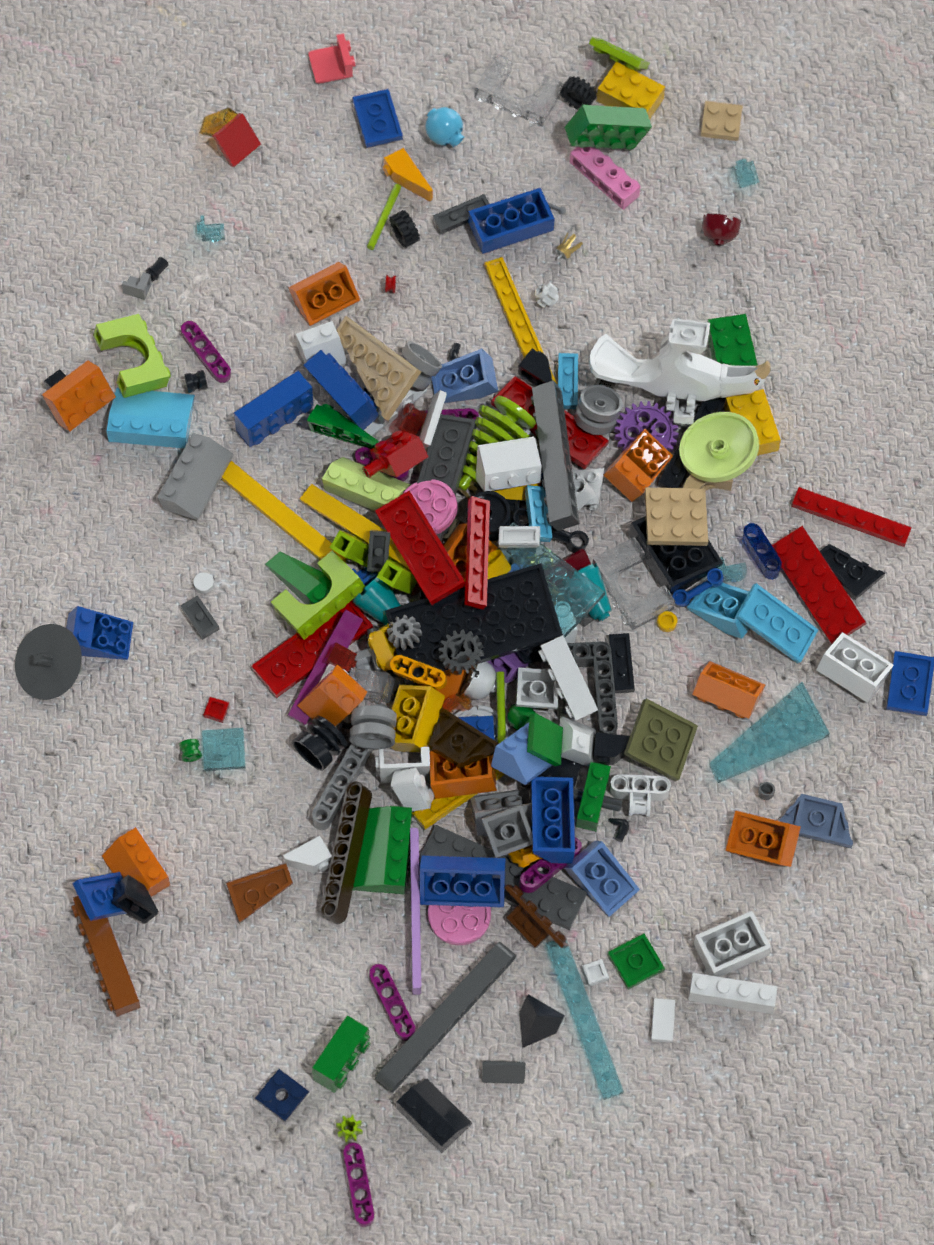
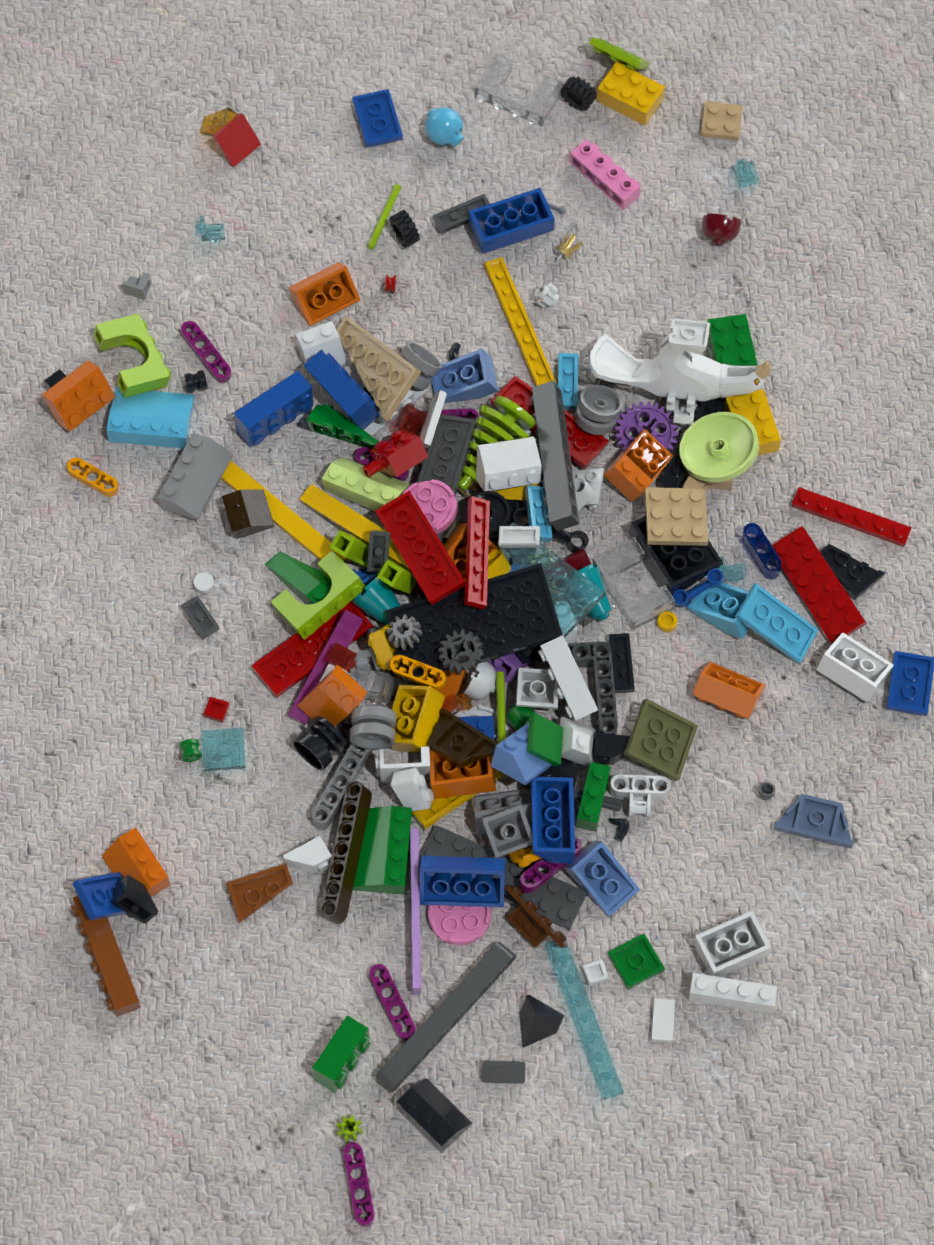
(37, 653): dark grey piece -> none
(97, 484): none -> light orange beam
(100, 633): blue slope -> none
(157, 268): black pin -> none
(248, 512): none -> dark brown slope
(282, 1082): dark blue piece -> none
(332, 62): coral bracket -> none
(405, 173): light orange slope -> none
(535, 368): black slope -> none
(608, 127): green brick -> none
(763, 838): orange slope -> none
(782, 730): clear light blue wing -> none

